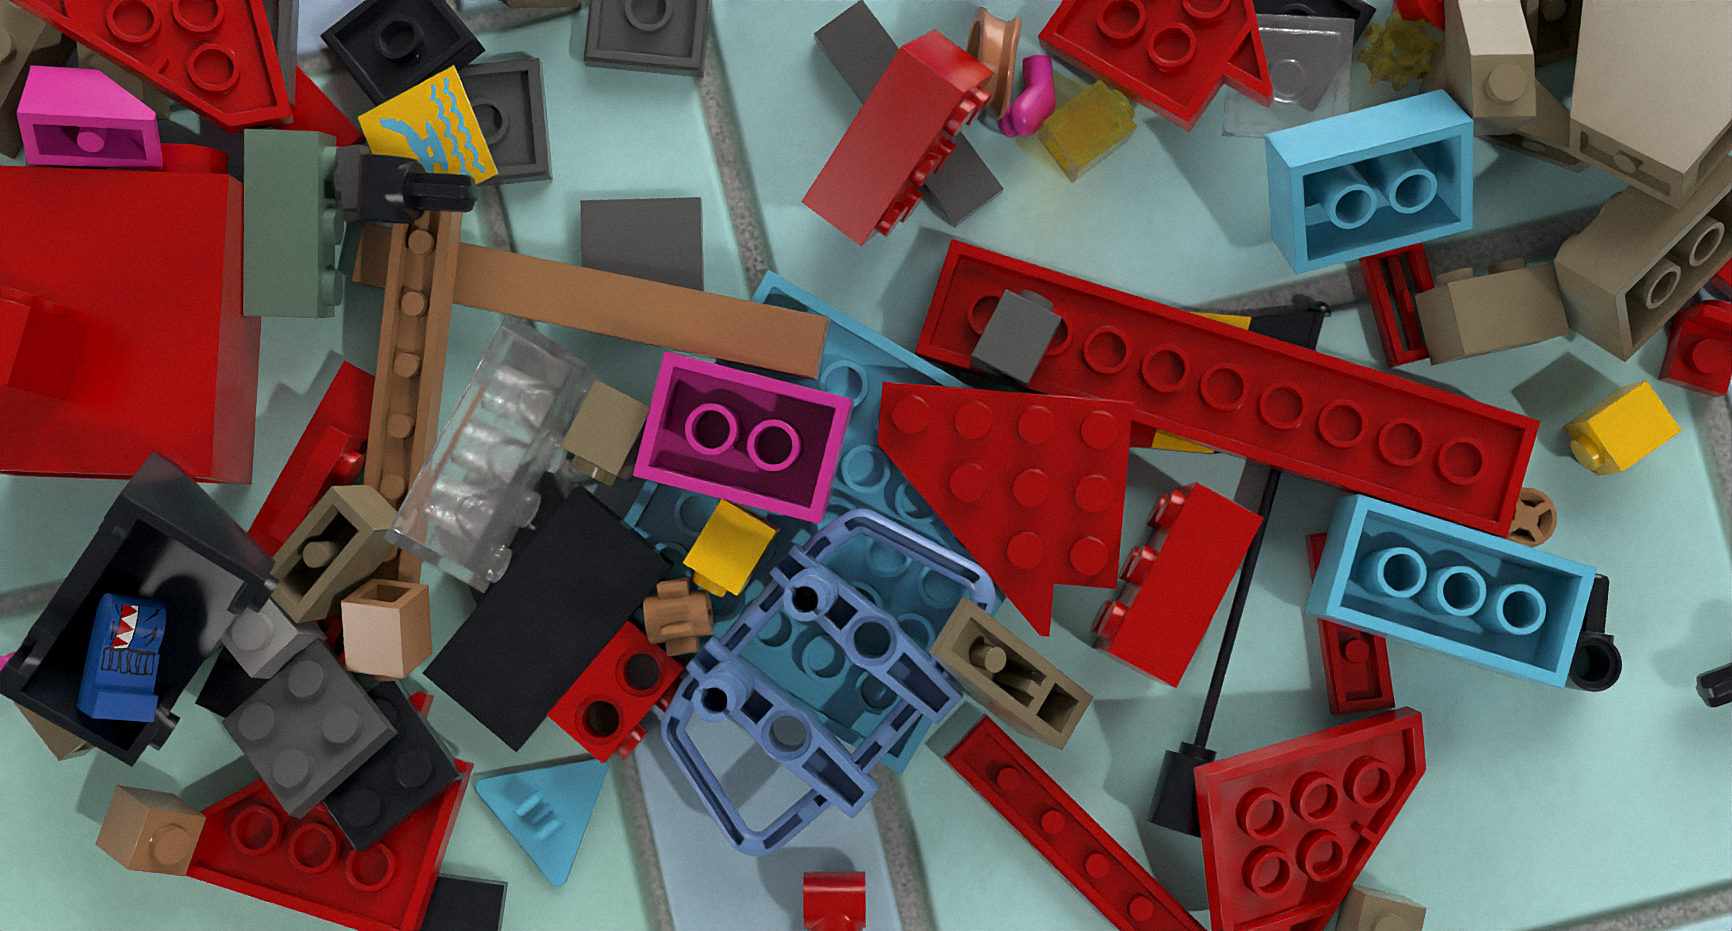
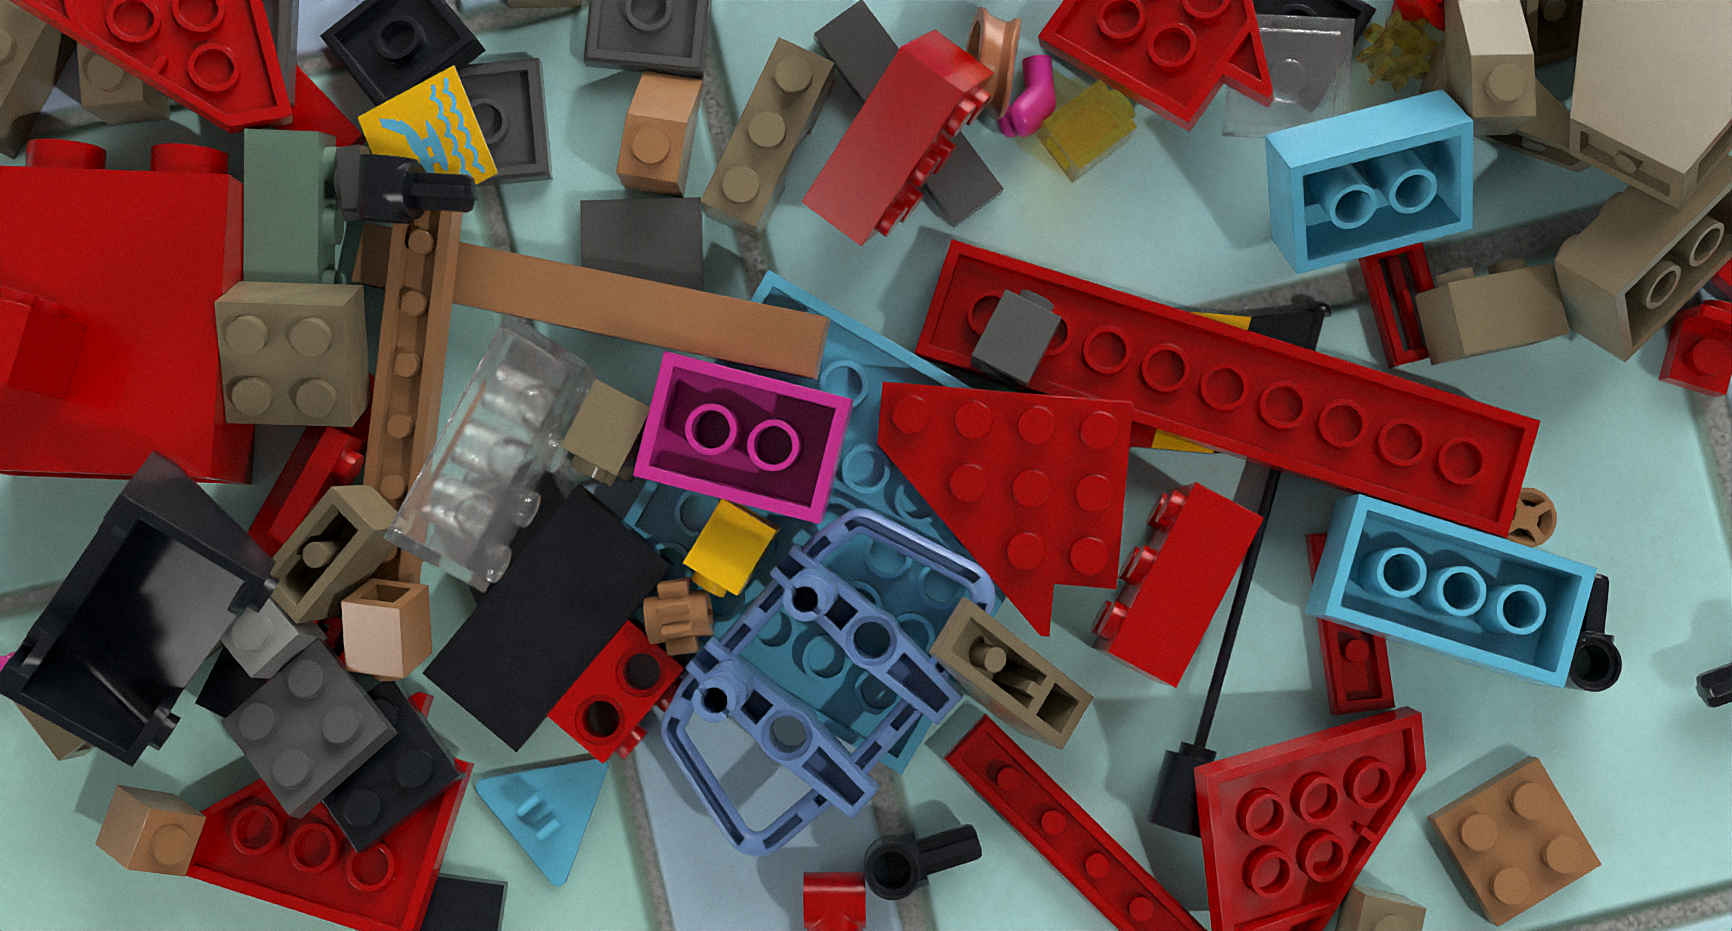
(86, 121): dark pink slope -> none
(123, 659): blue leg -> none
(293, 353): none -> dark tan brick
(659, 134): none -> medium nougat slope
(766, 138): none -> dark tan arch
(925, 857): none -> black axle
(1514, 840): none -> medium nougat plate
(1621, 429): yellow brick -> none

